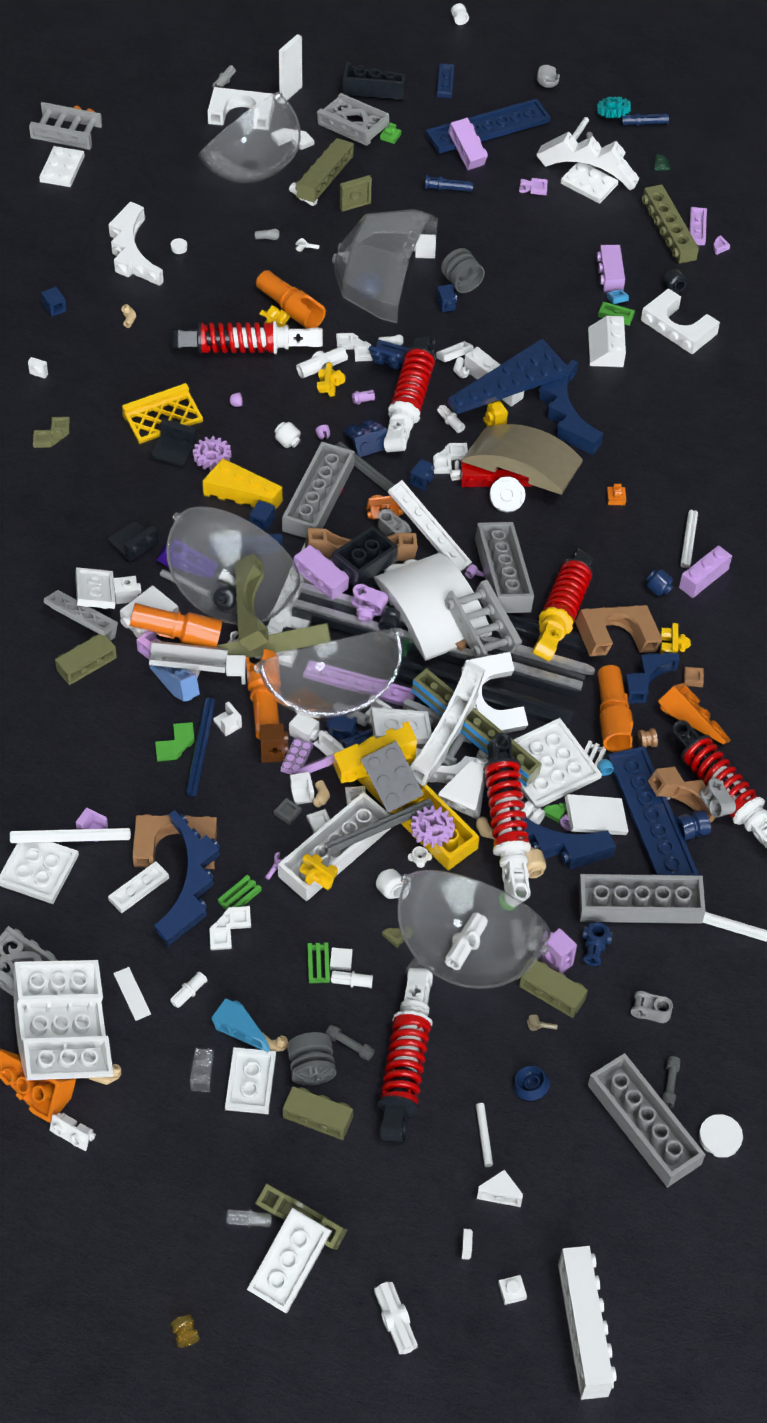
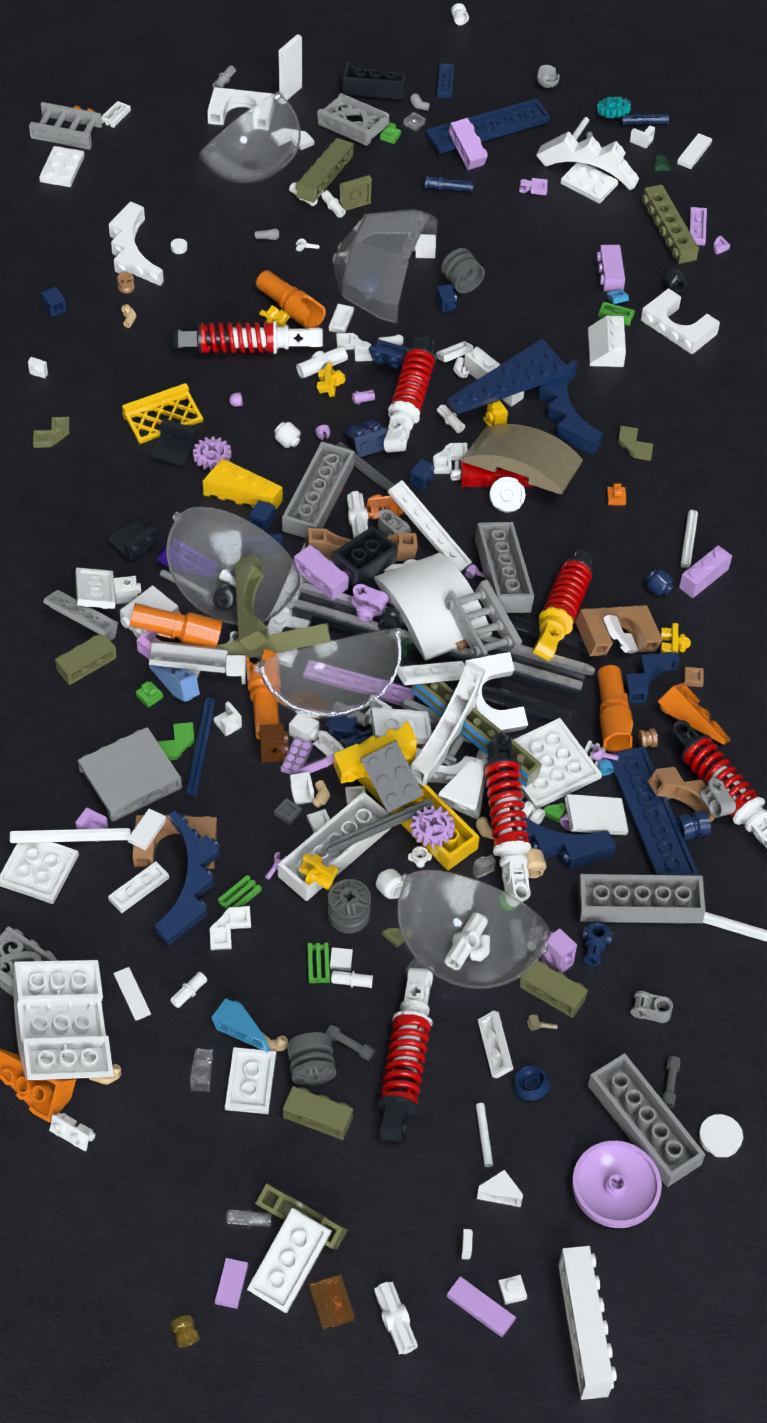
(117, 115): none -> white tile
(125, 282): none -> medium nougat wheel
(130, 773): none -> light grey panel
(147, 829): none -> white tile
(149, 694): none -> bright green tile
(231, 1283): none -> lavender tile
(332, 1302): none -> clear orange plate
(333, 204): none -> white axle
(341, 318): none -> white tile
(349, 906): none -> dark grey wheel
(357, 513): none -> white piece
(414, 121): none -> clear plate
(417, 102): none -> light grey arm
(430, 672): none -> white tile
(481, 1307): none -> lavender tile
(483, 866): none -> clear plate
(483, 949): none -> white arm
(495, 1044): none -> white plate
(599, 754): none -> lavender hand
(614, 628): none -> white tile
(616, 1184): none -> lavender dish
(636, 449): none -> olive tile
(642, 138): none -> white panel
(694, 151): none -> white tile

